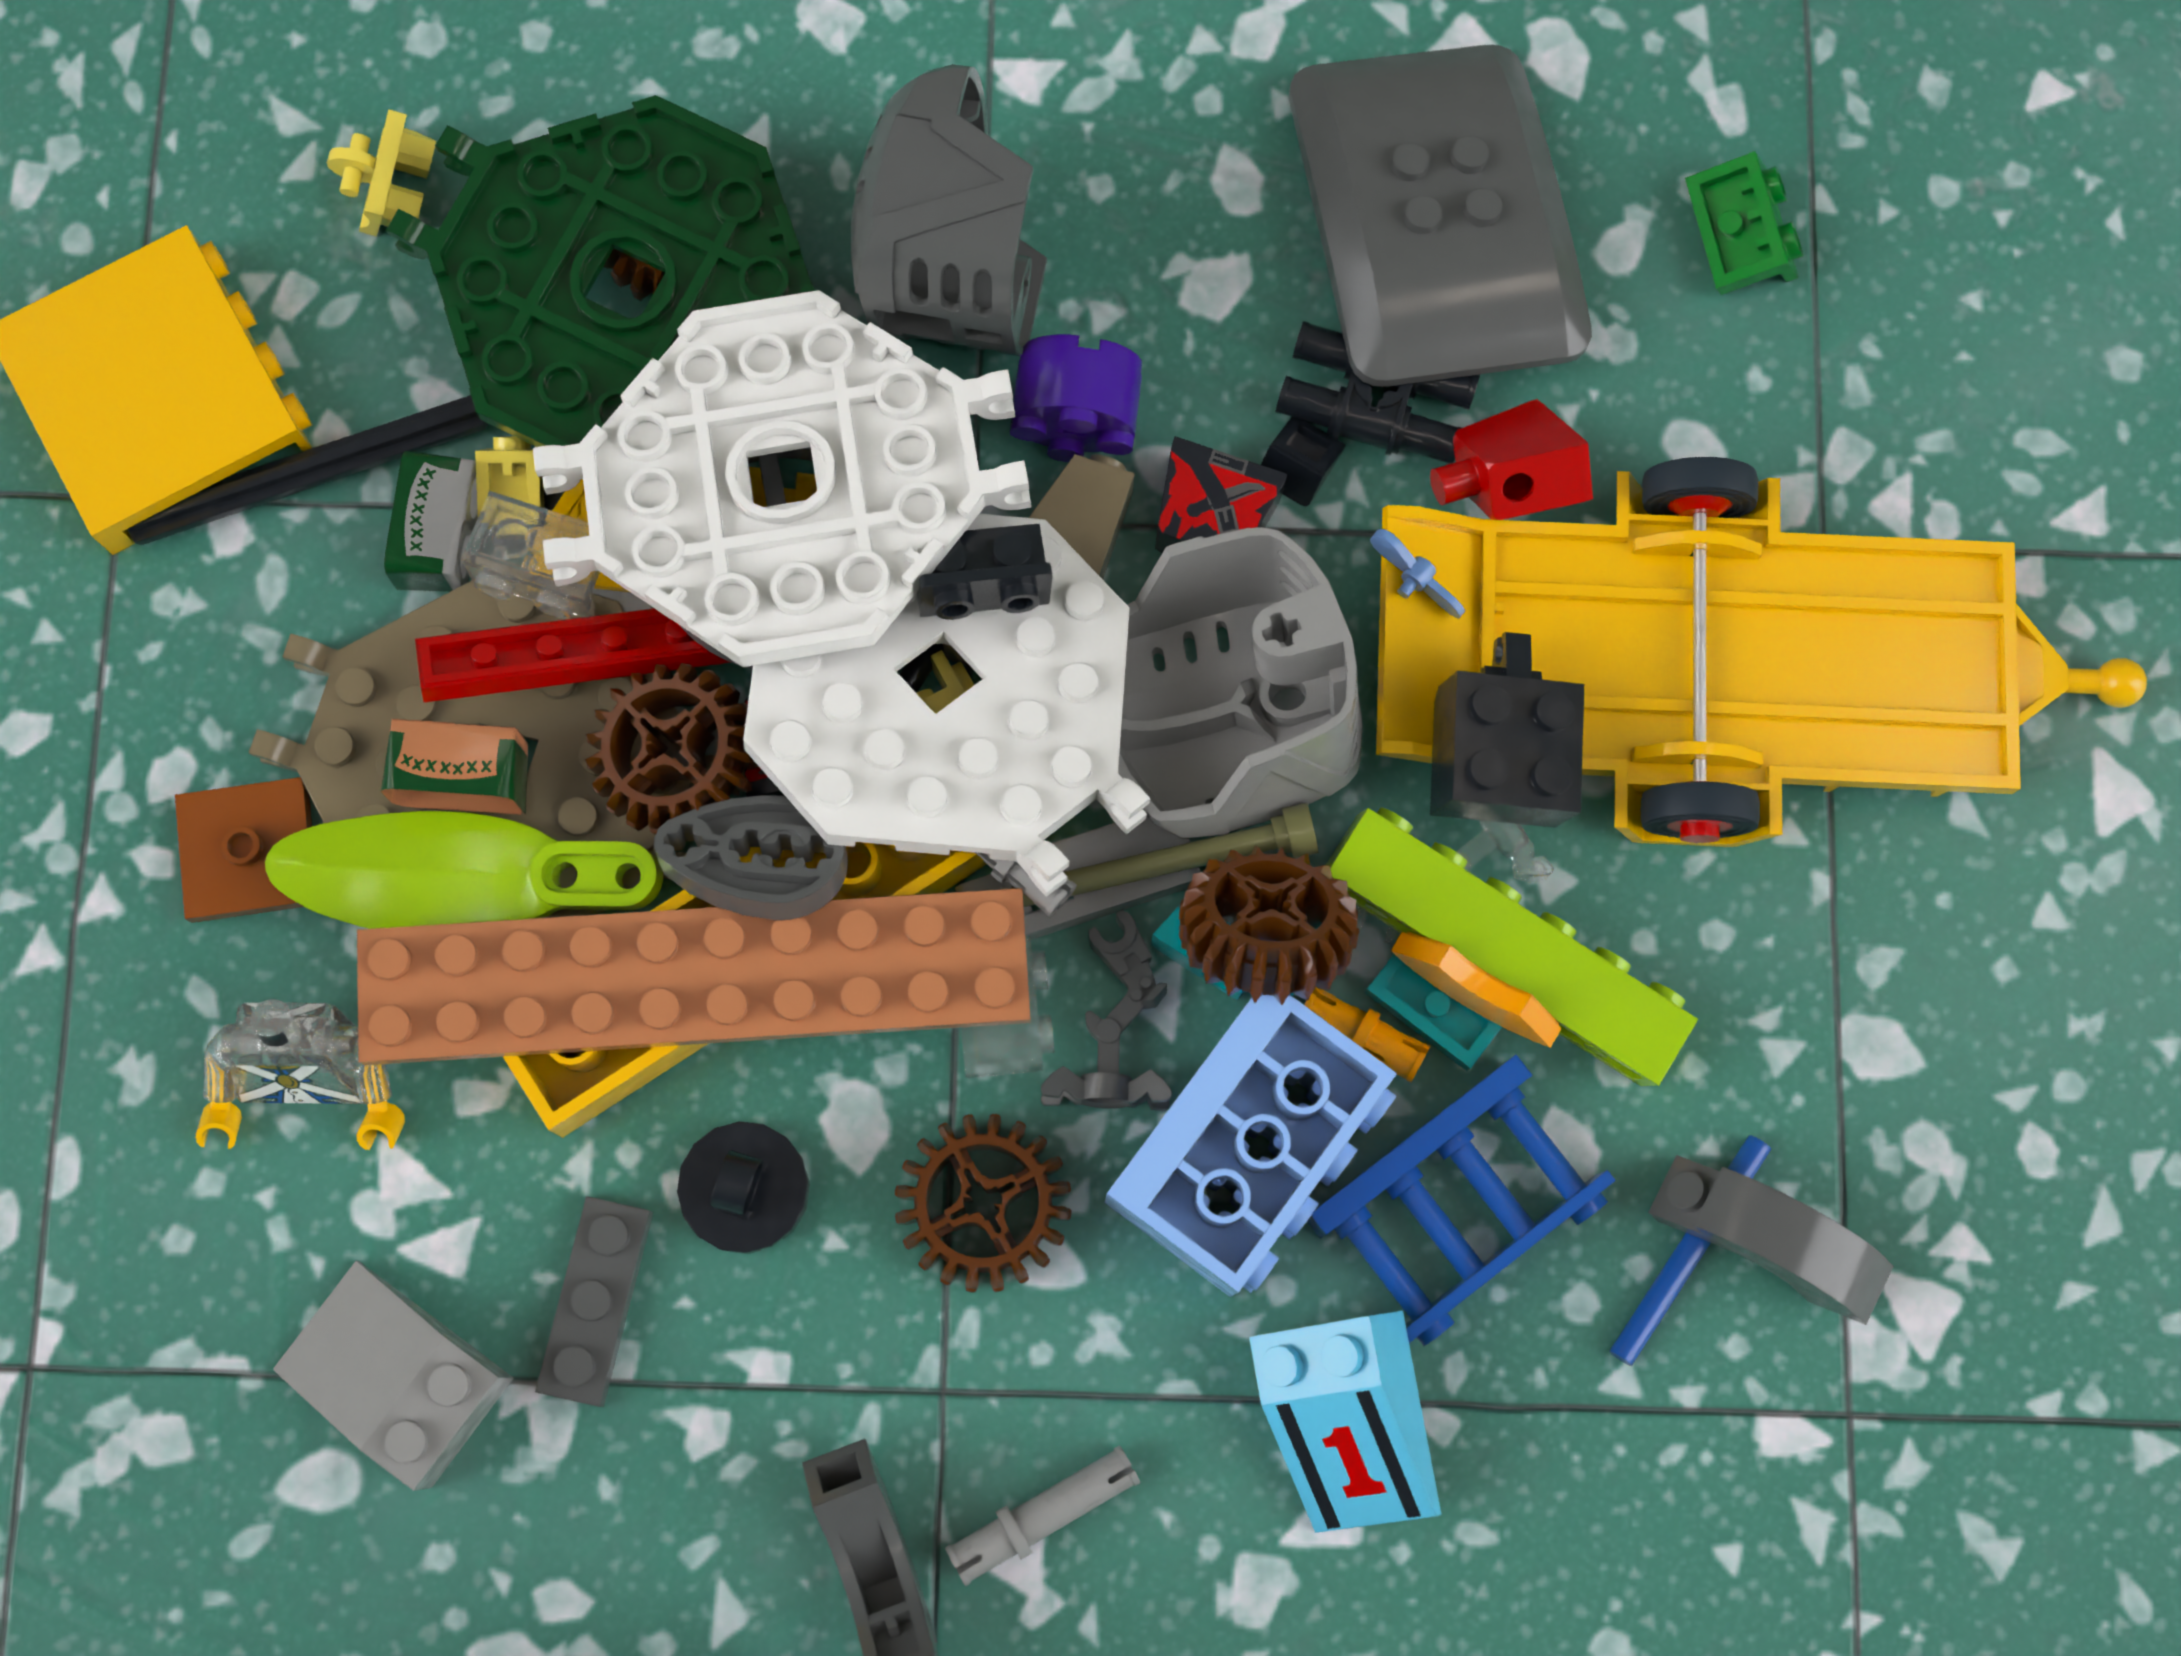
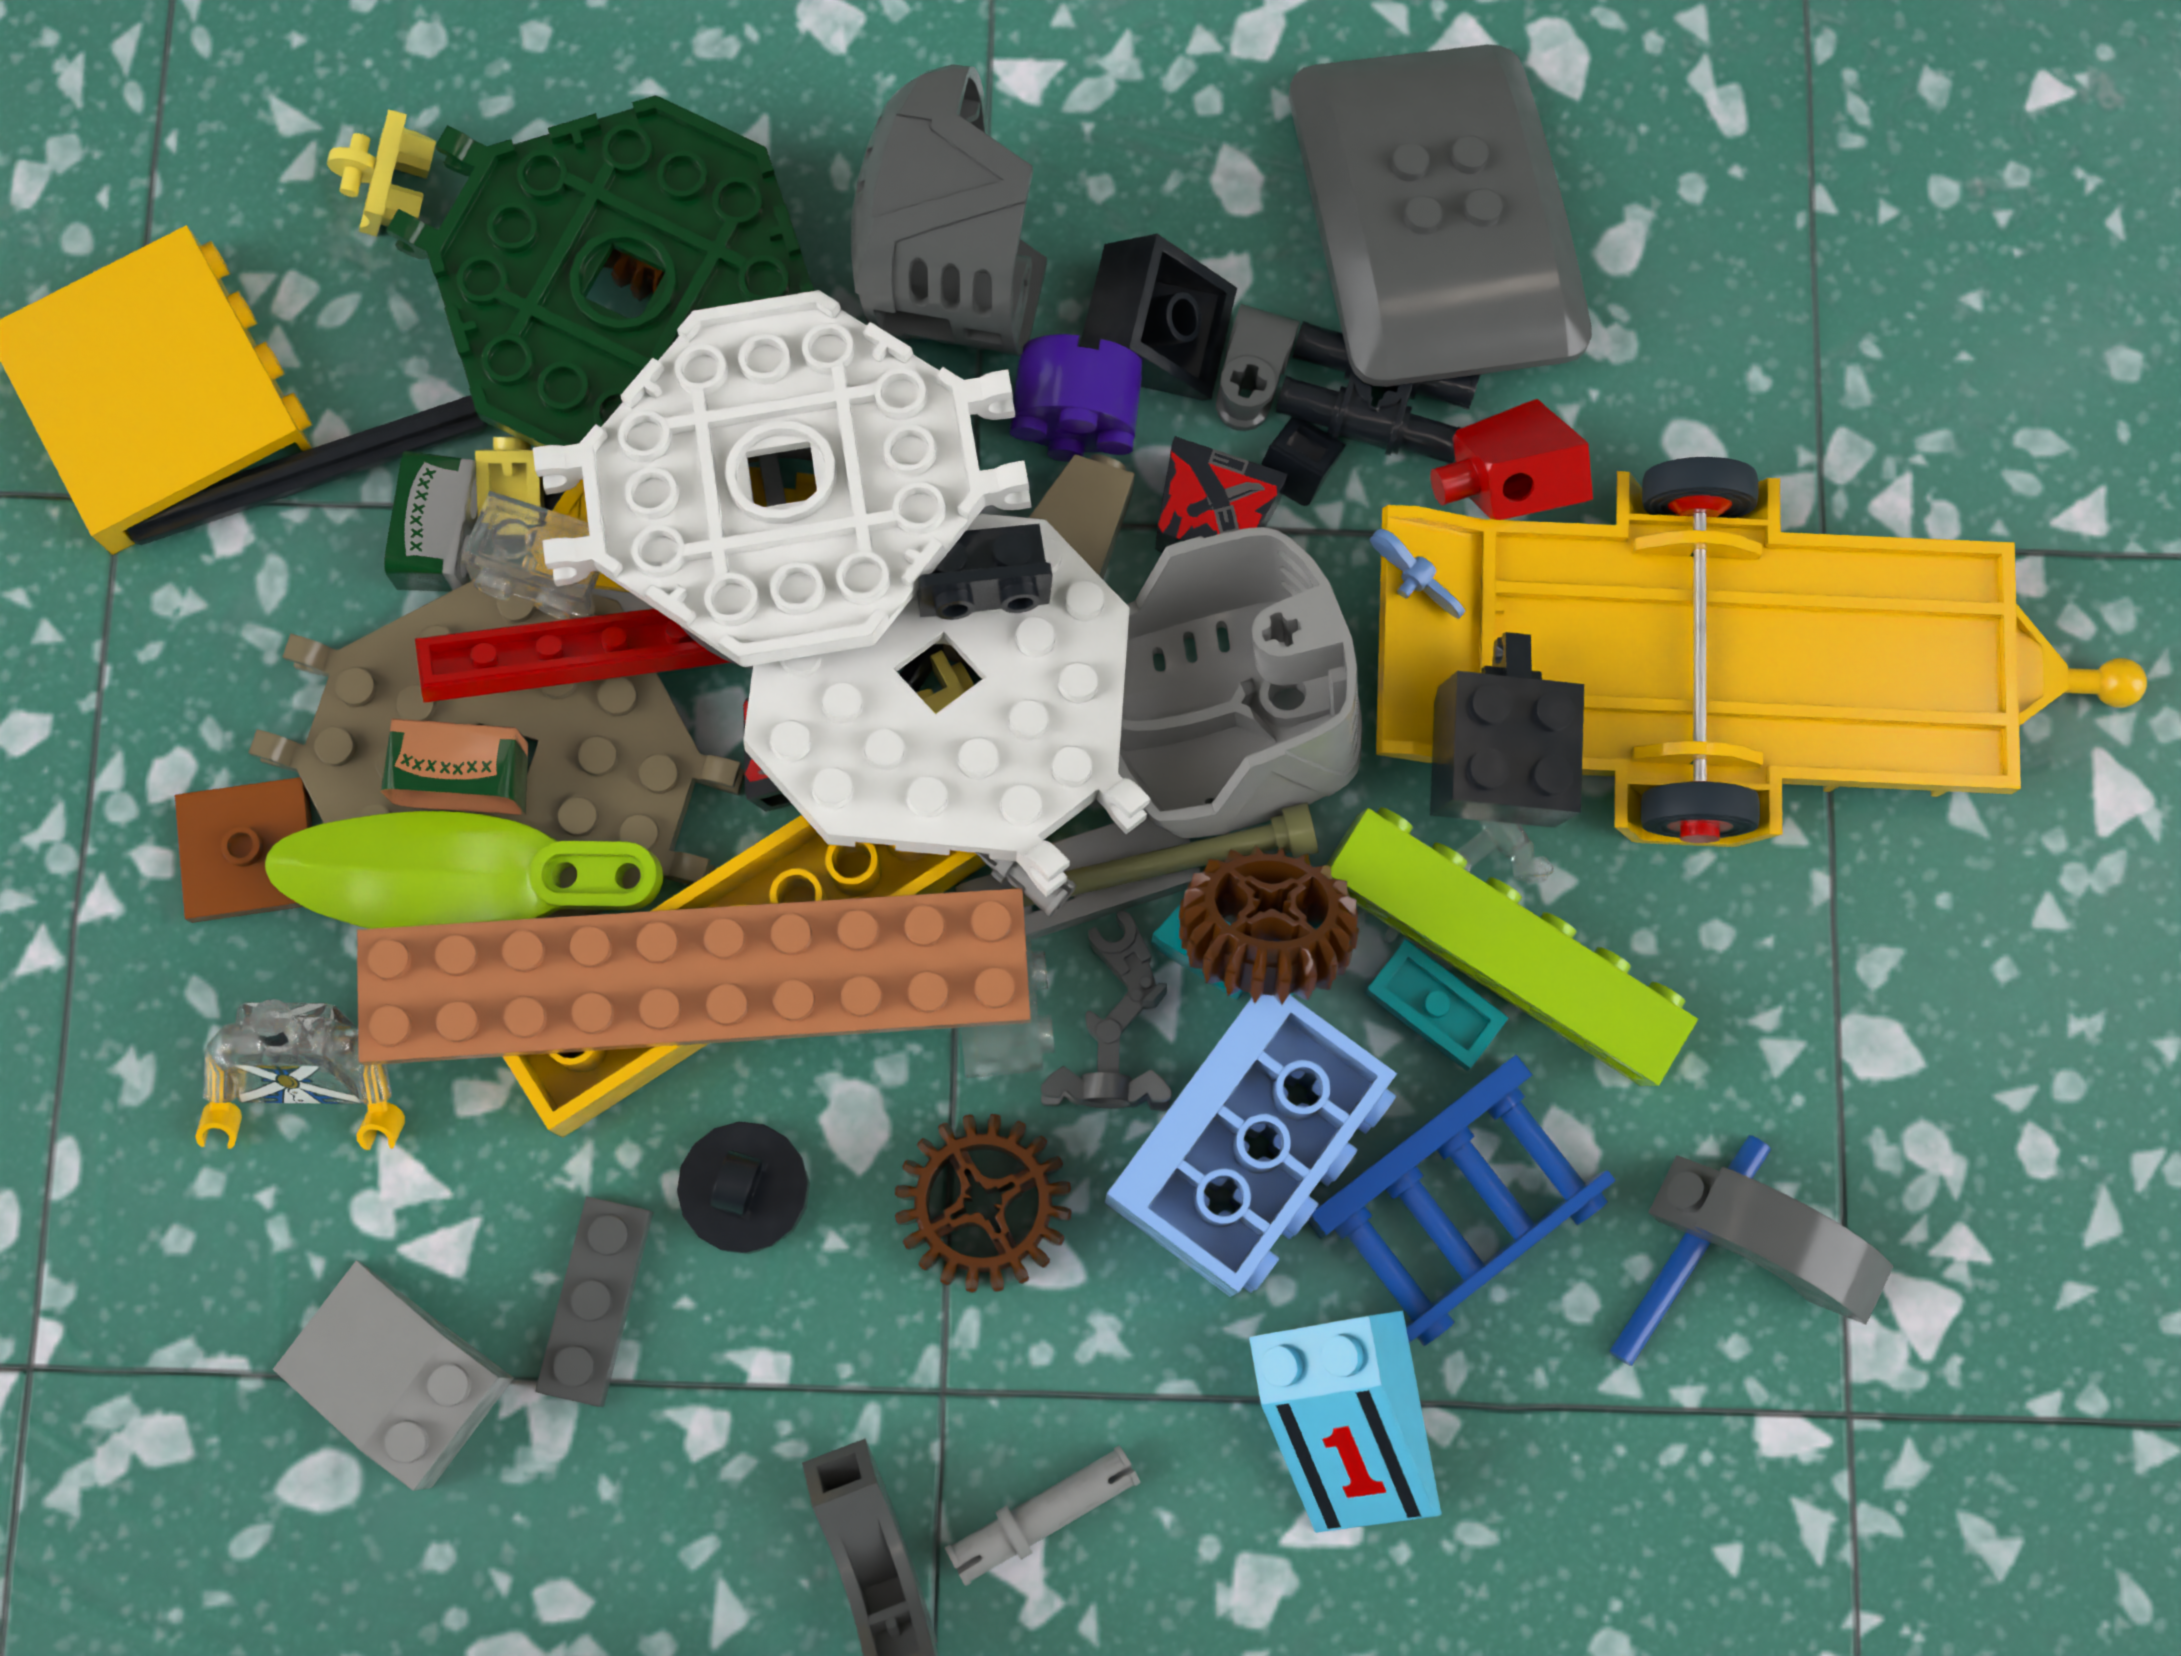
(714, 709): reddish brown gear -> none
(753, 888): dark grey piece -> none
(1163, 311): none -> black slope
(1254, 361): none -> dark grey piece
(1380, 1039): light orange pin -> none
(1476, 988): light orange tile -> none
(1743, 223): green bracket -> none

